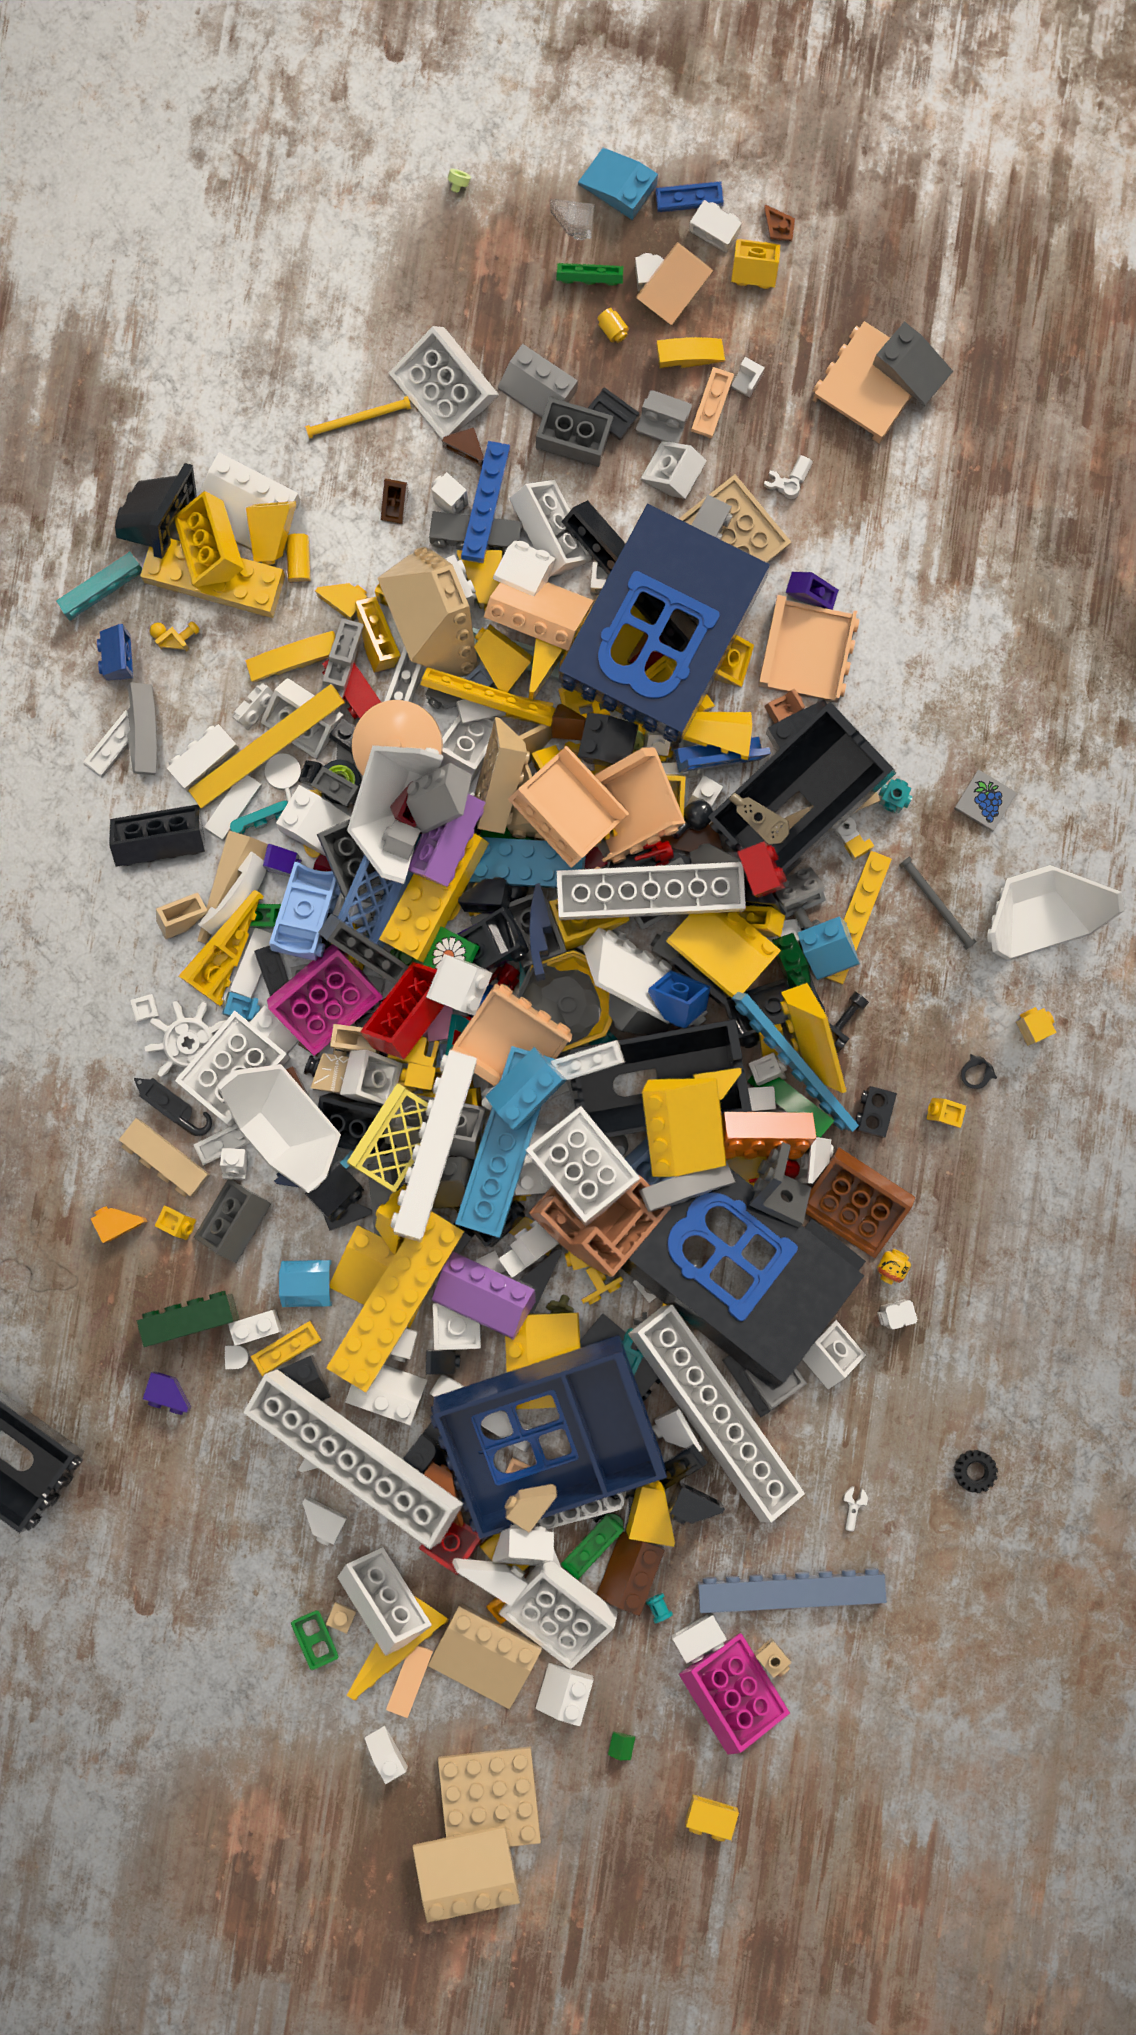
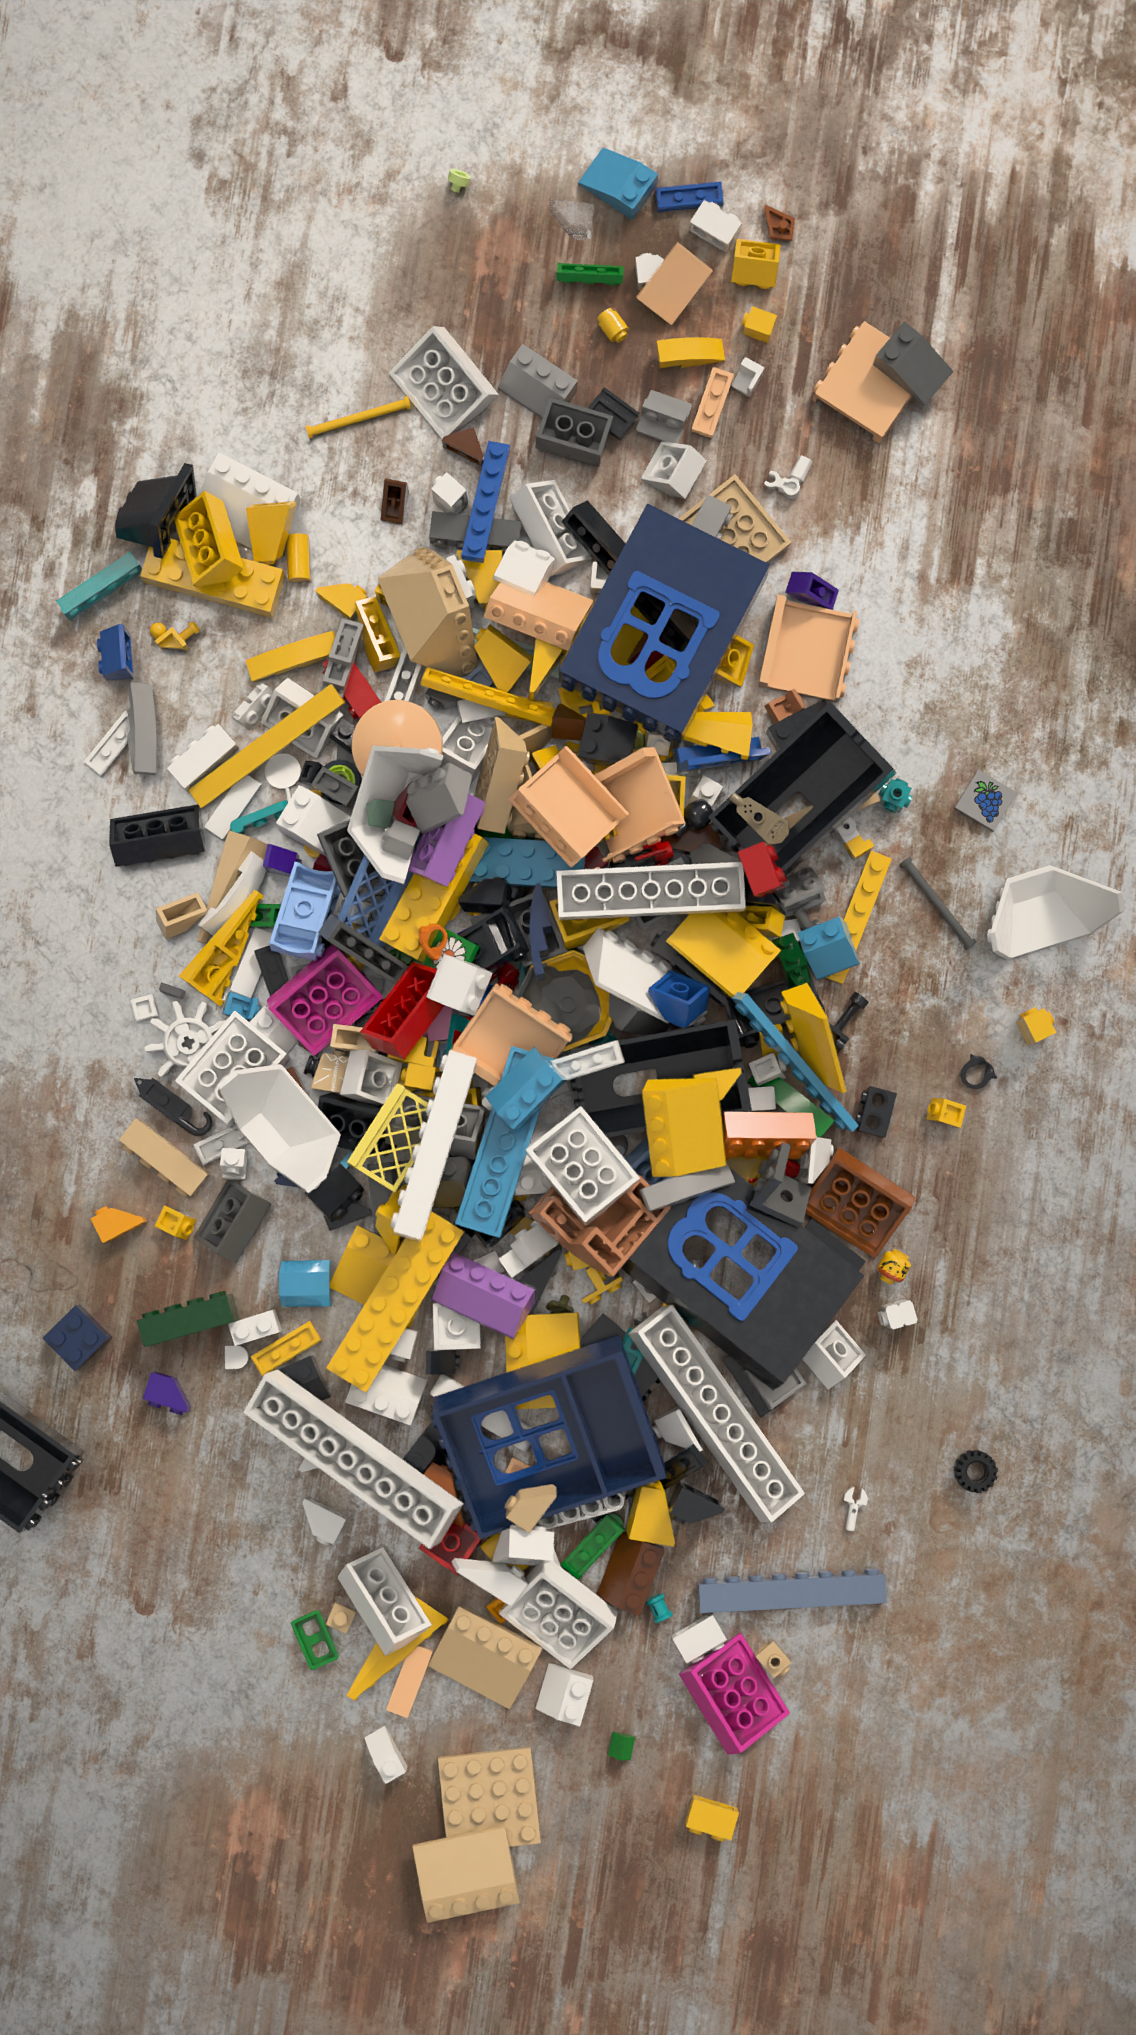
(77, 1337): none -> dark blue brick
(172, 991): none -> dark grey tile
(380, 813): none -> sand green slope
(424, 932): none -> orange piece
(759, 324): none -> yellow brick

